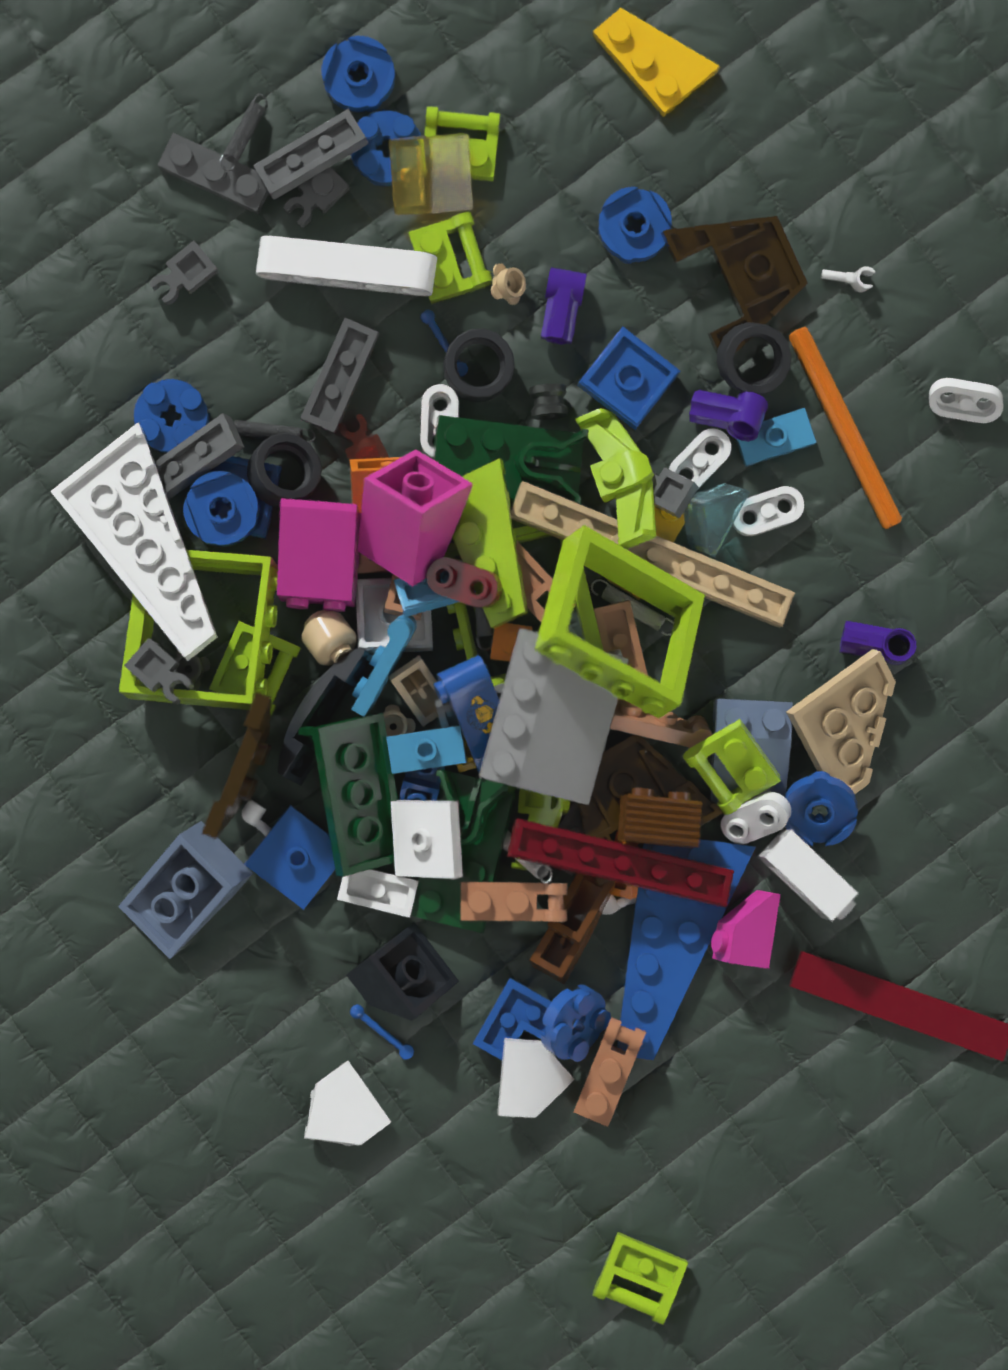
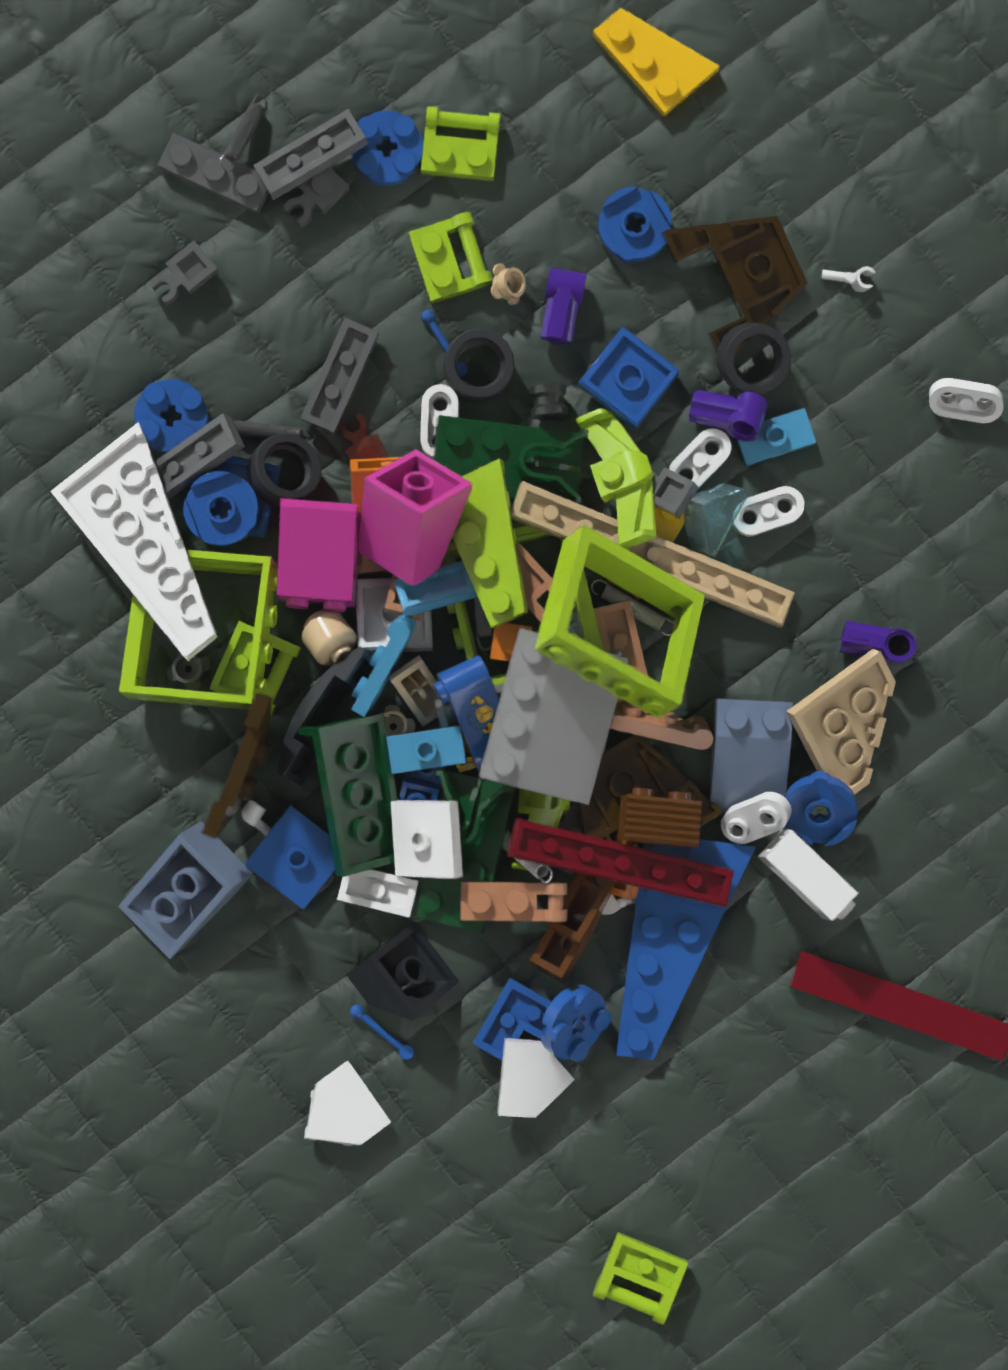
(156, 668): dark grey plate -> none
(346, 265): white beam -> none
(347, 56): blue plate -> none
(431, 174): clear yellow slope -> none
(462, 582): plate -> none
(609, 1073): nougat plate -> none
(743, 761): lime plate -> none
(748, 931): dark pink slope -> none
(845, 428): orange axle -> none

